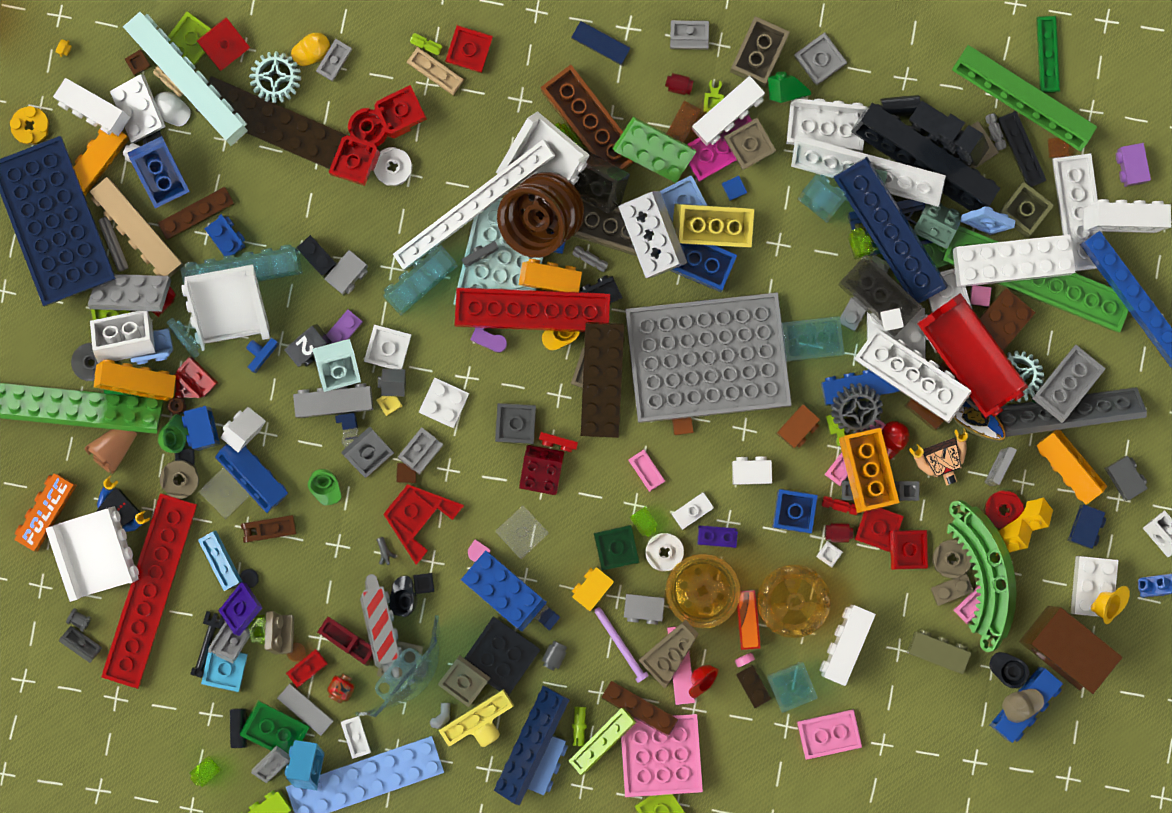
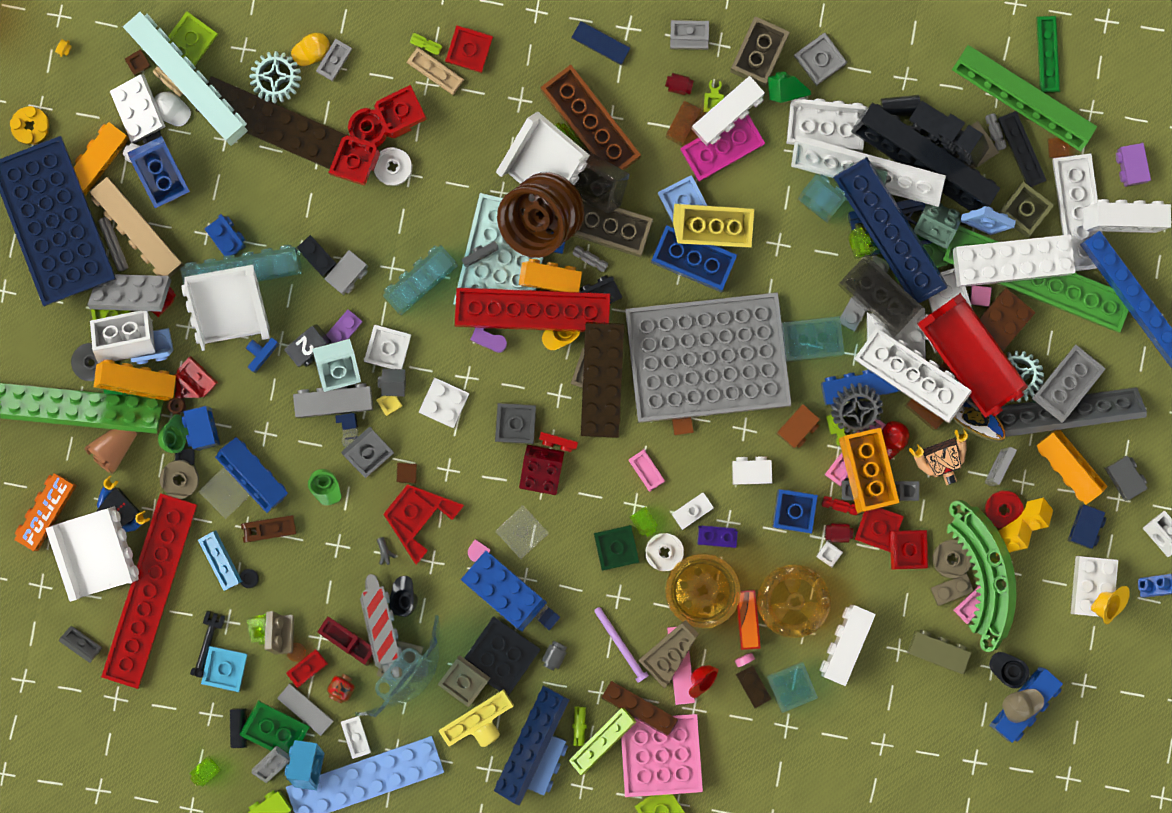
(78, 620): dark grey bush -> none
(91, 107): white brick -> none
(187, 341): clear light blue plate -> none
(196, 213): reddish brown plate -> none
(223, 44): red plate -> none
(228, 645): light grey plate -> none
(240, 609): dark purple plate -> none
(242, 429): white brick -> none
(420, 451): light grey plate -> none
(423, 583): black tile -> none
(443, 718): light grey arm -> none
(474, 204): white plate -> none
(592, 589): yellow brick -> none
(644, 608): light grey brick -> none
(654, 149): bright green plate -> none
(664, 236): brick -> none
(734, 188): blue tile -> none
(749, 144): dark tan plate -> none
(829, 734): bright pink tile -> none
(891, 319): white tile -> none
(1070, 649): reddish brown piece -> none

